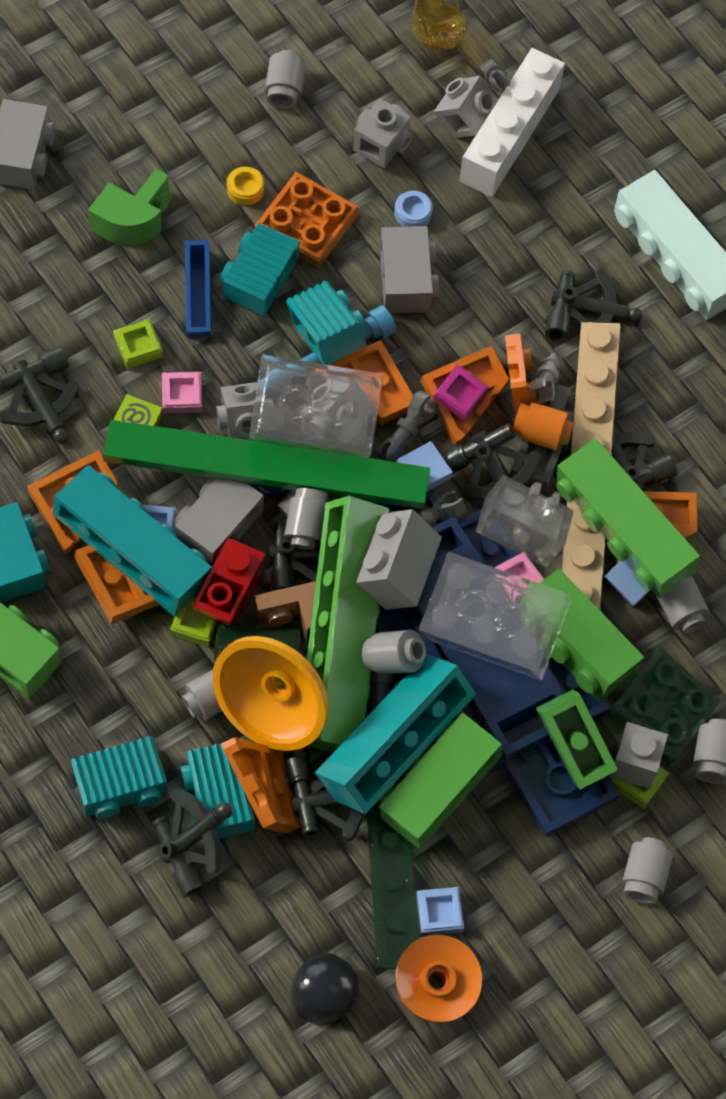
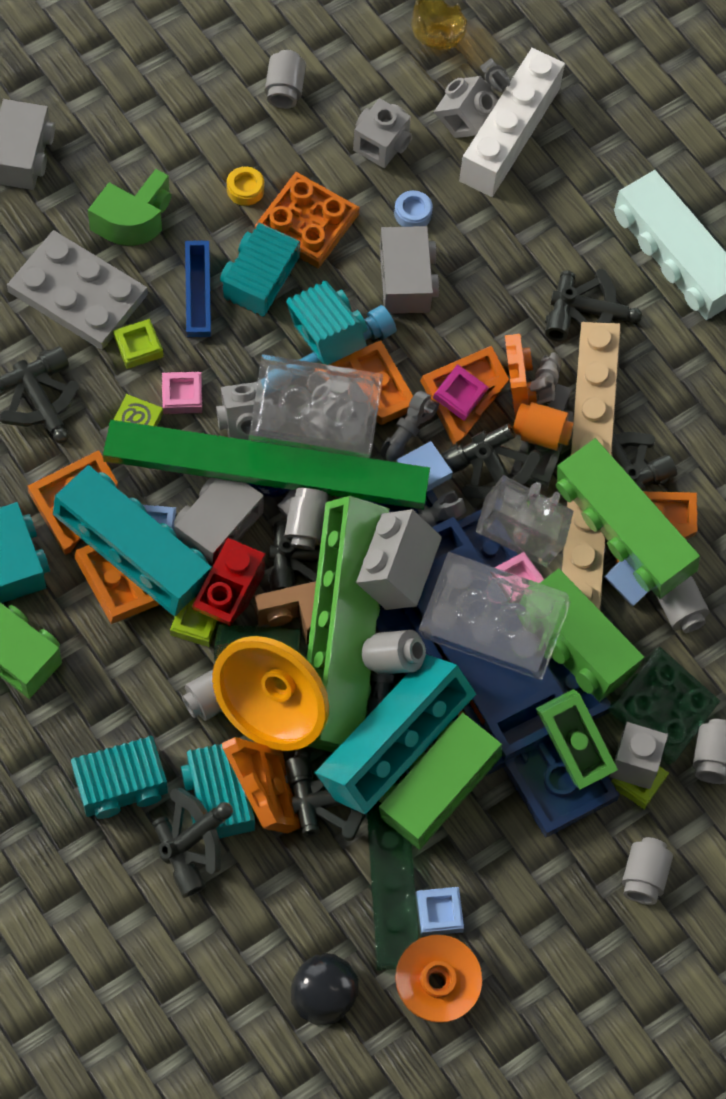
(77, 289): none -> light grey plate

